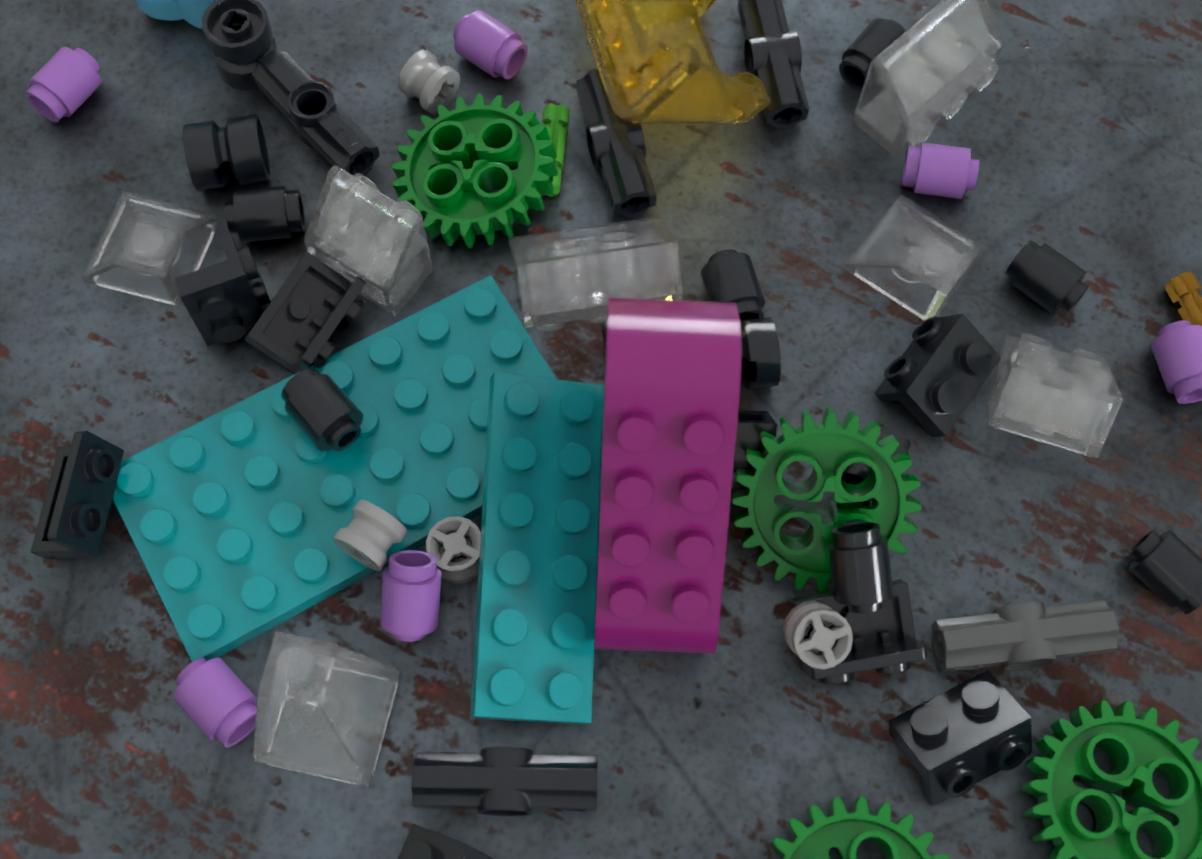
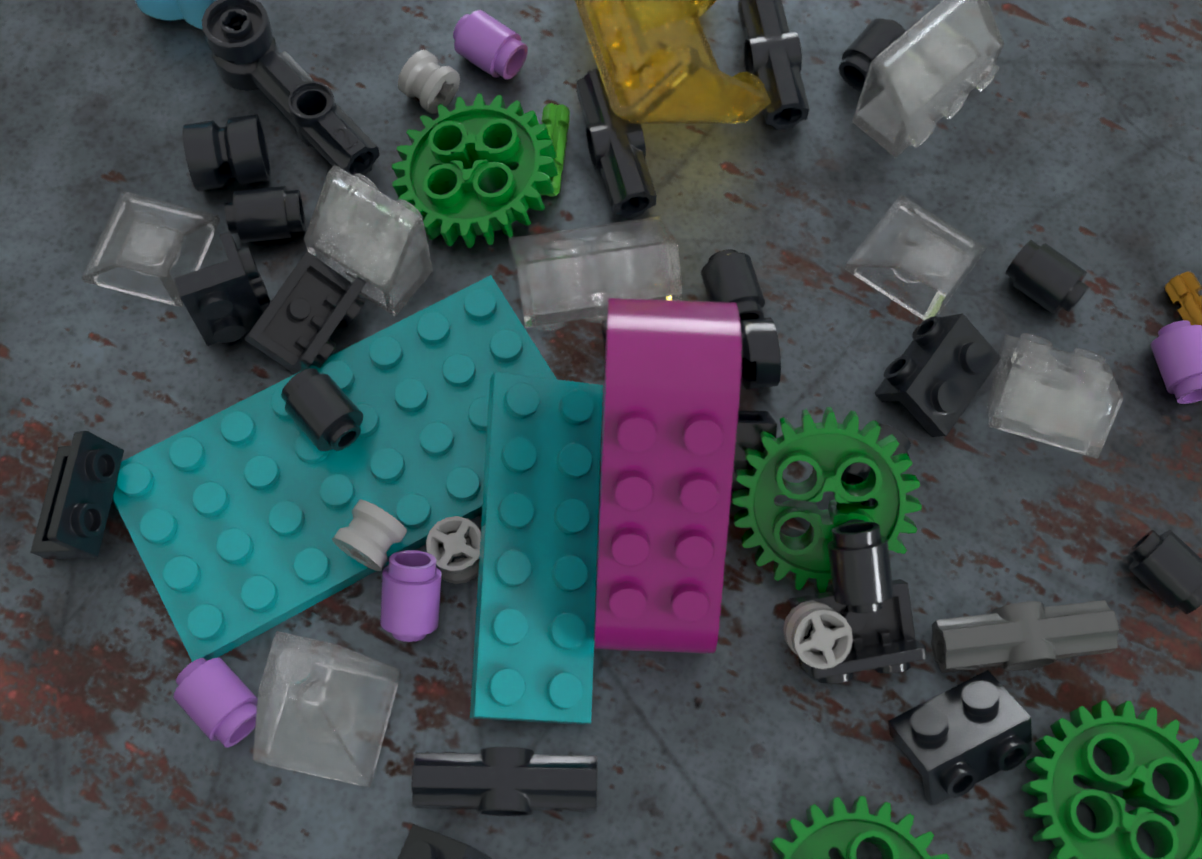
(64, 83): medium lavender brick -> none
(940, 170): medium lavender brick -> none

